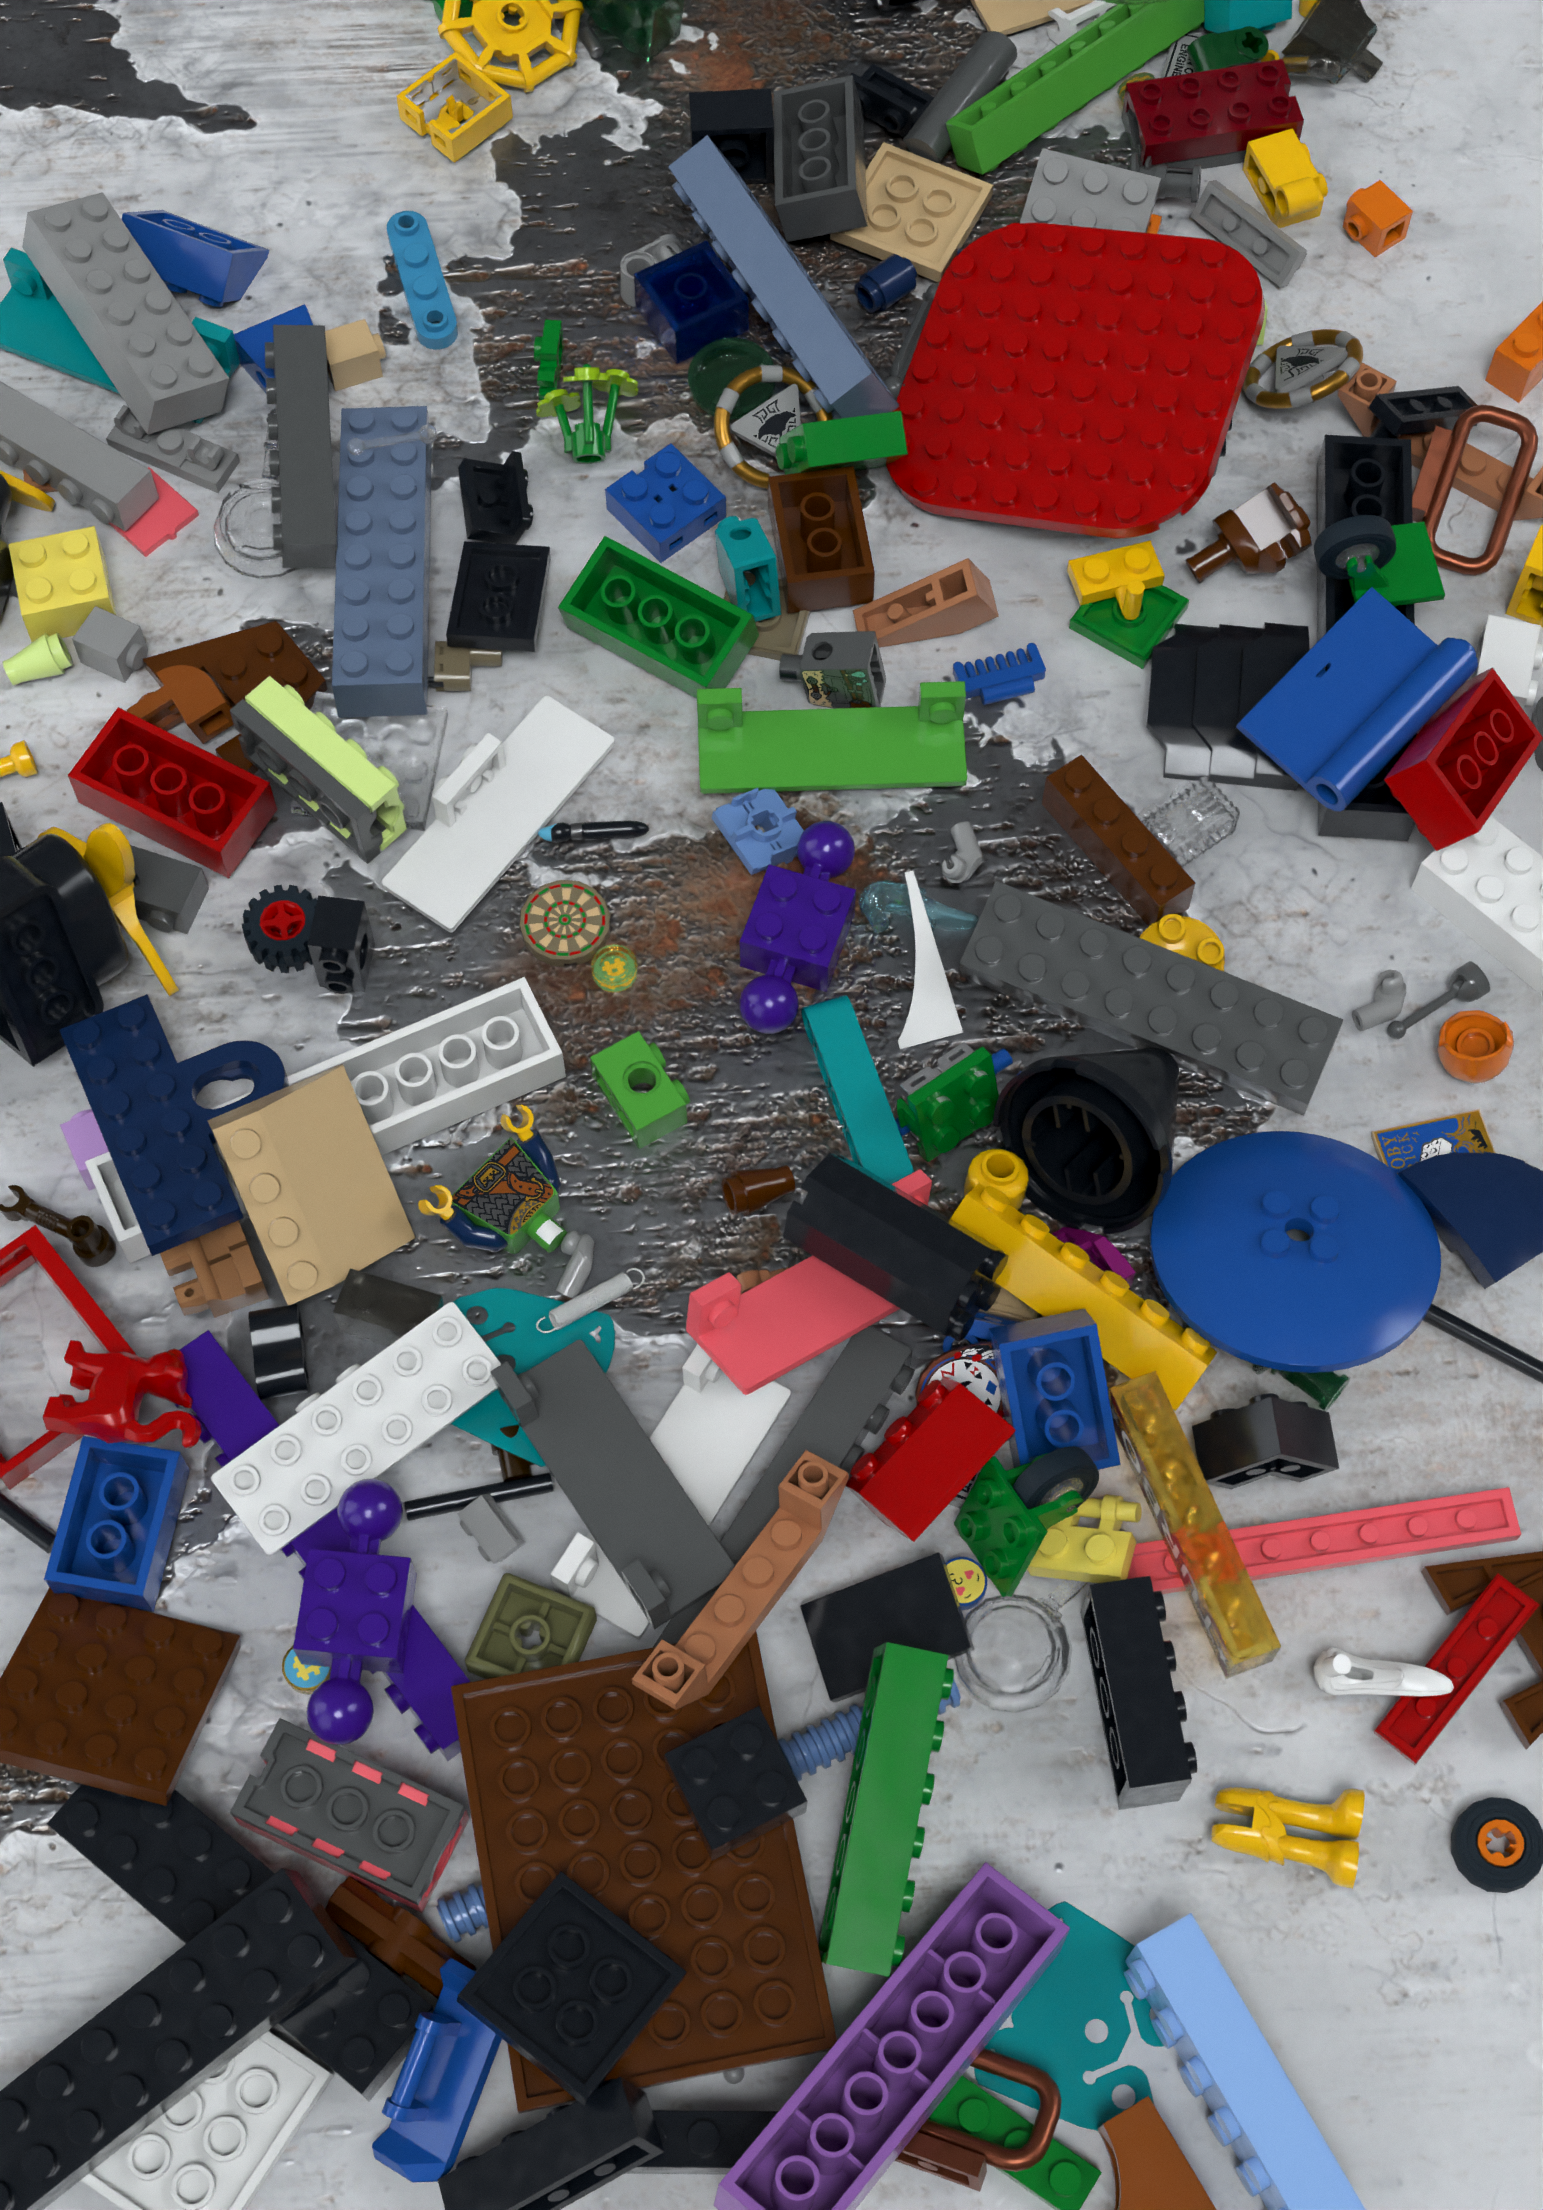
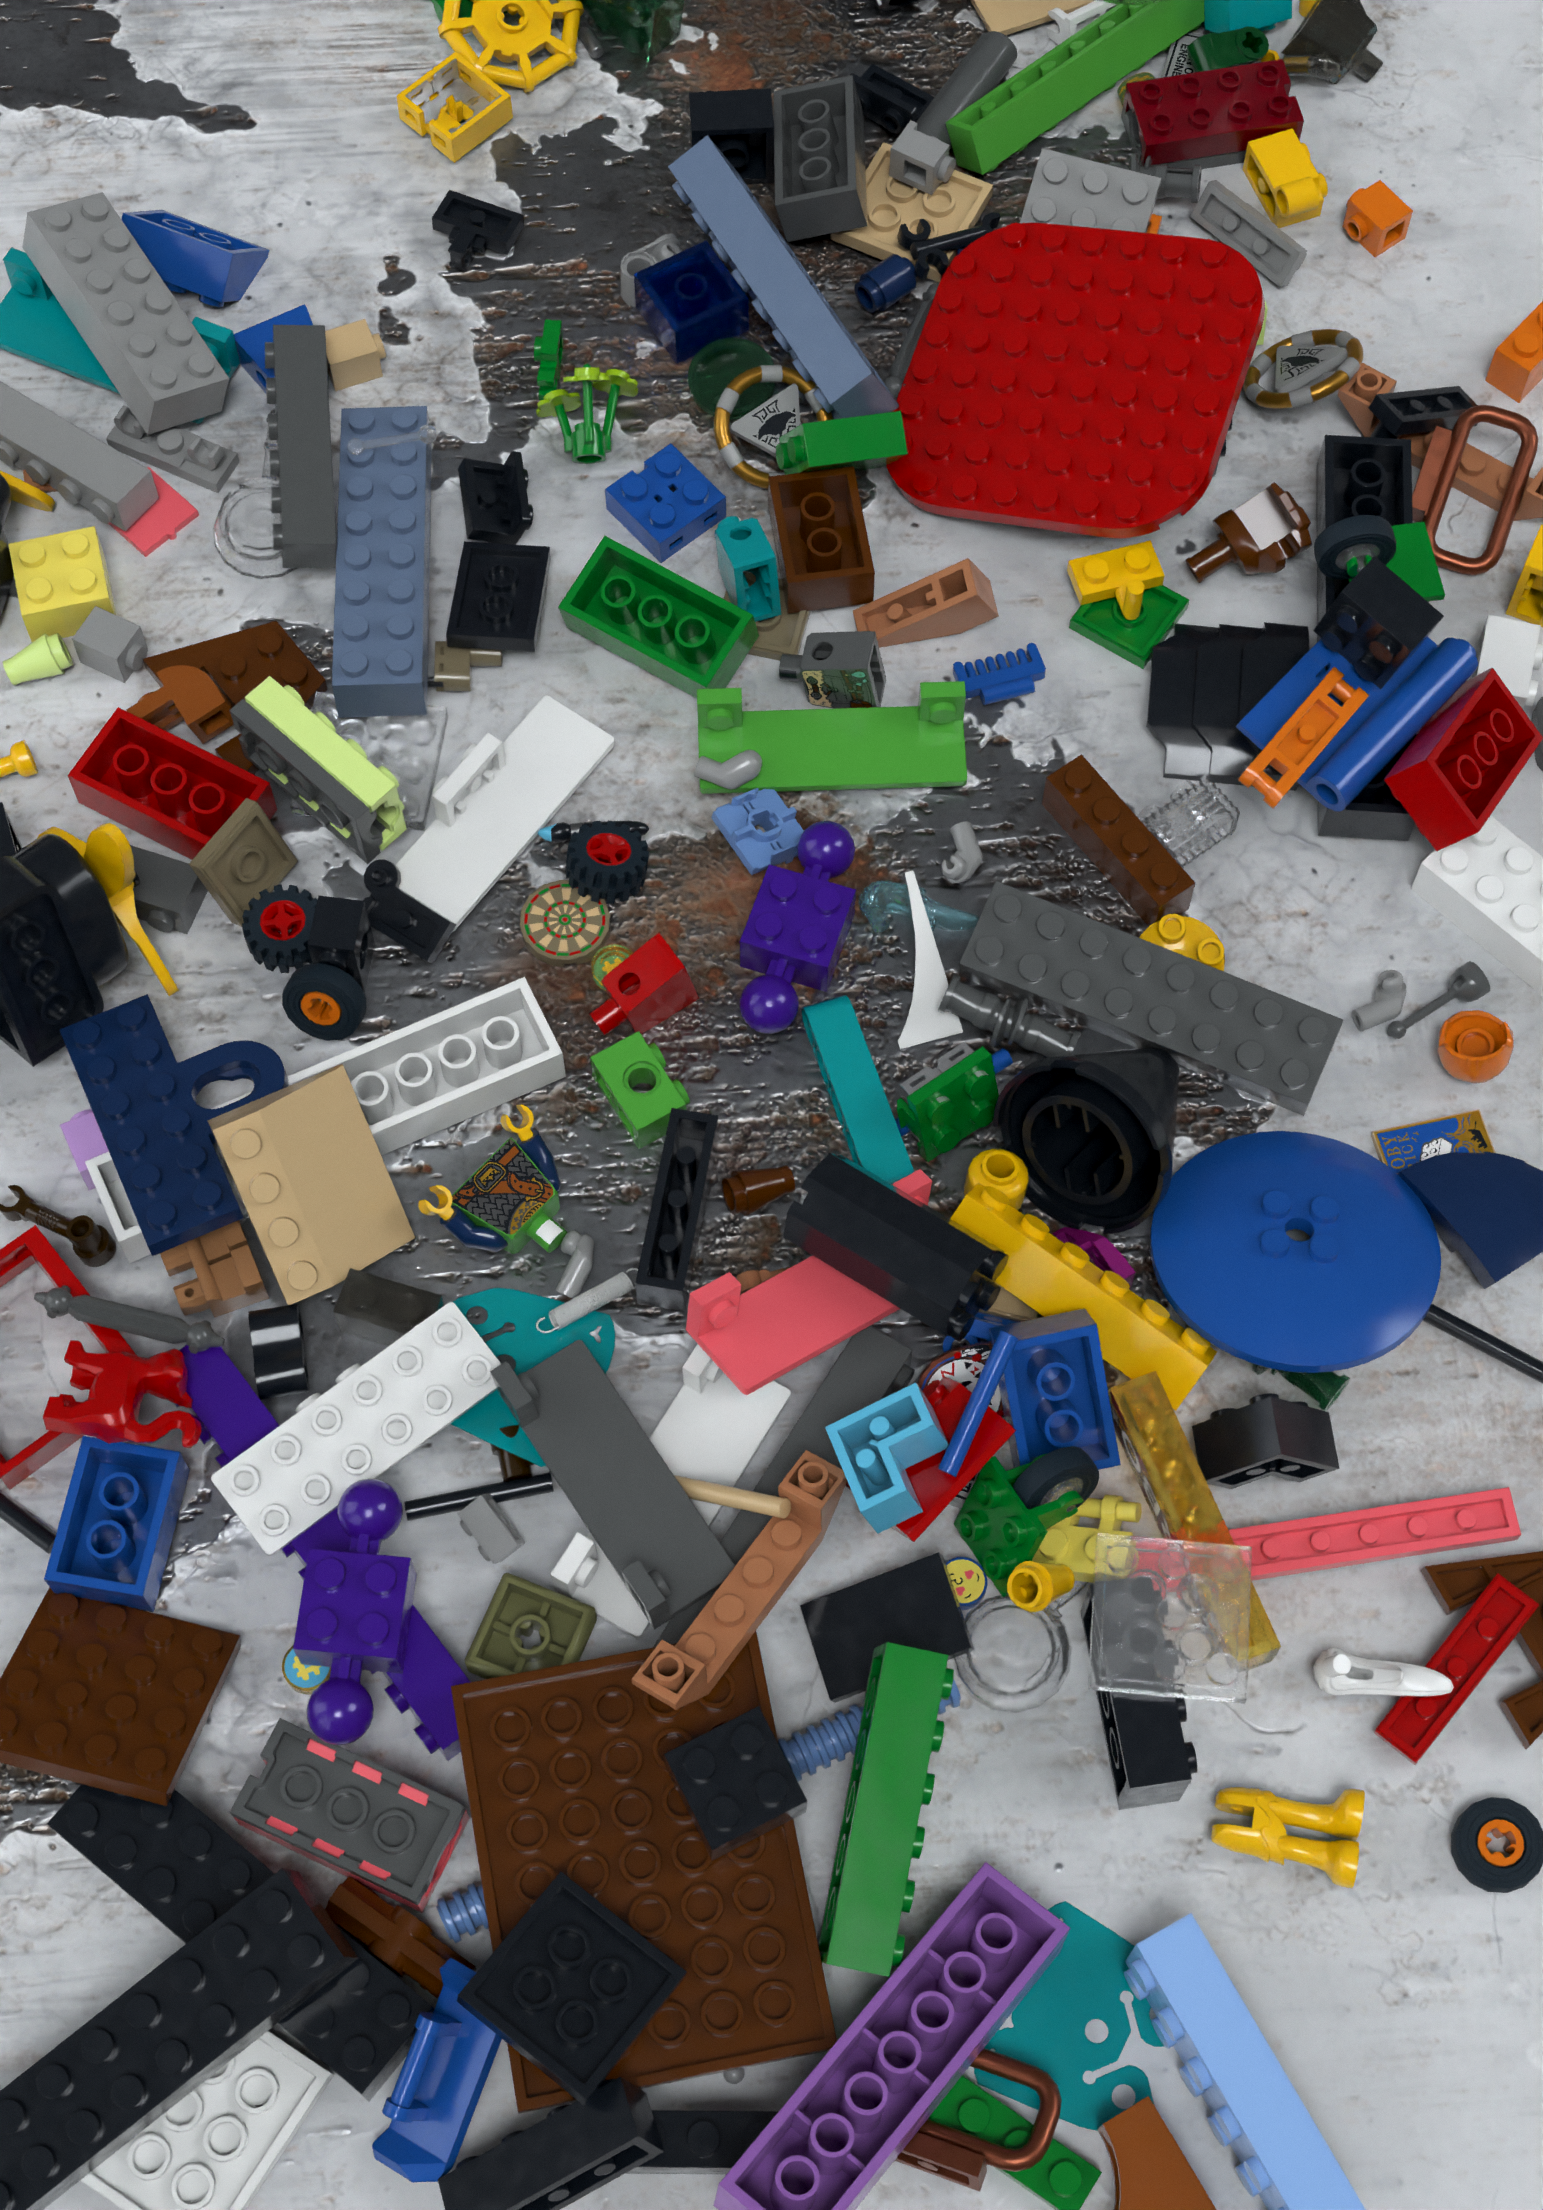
(129, 1319): none -> dark grey wheel
(243, 860): none -> dark tan tile
(316, 1017): none -> black bush
(402, 915): none -> black hinge
(422, 280): dark azure plate -> none
(474, 227): none -> black hinge
(607, 862): none -> black wheel
(645, 989): none -> red torso
(677, 1210): none -> black brick
(732, 772): none -> light grey arm
(735, 1497): none -> tan bar
(879, 1446): none -> medium azure brick
(920, 160): none -> light grey brick
(932, 250): none -> black bar
(978, 1403): none -> blue bar
(1007, 1021): none -> dark grey piece
(1038, 1584): none -> yellow cone
(1170, 1618): none -> clear plate
(1303, 737): none -> orange plate
(1377, 623): none -> black brick

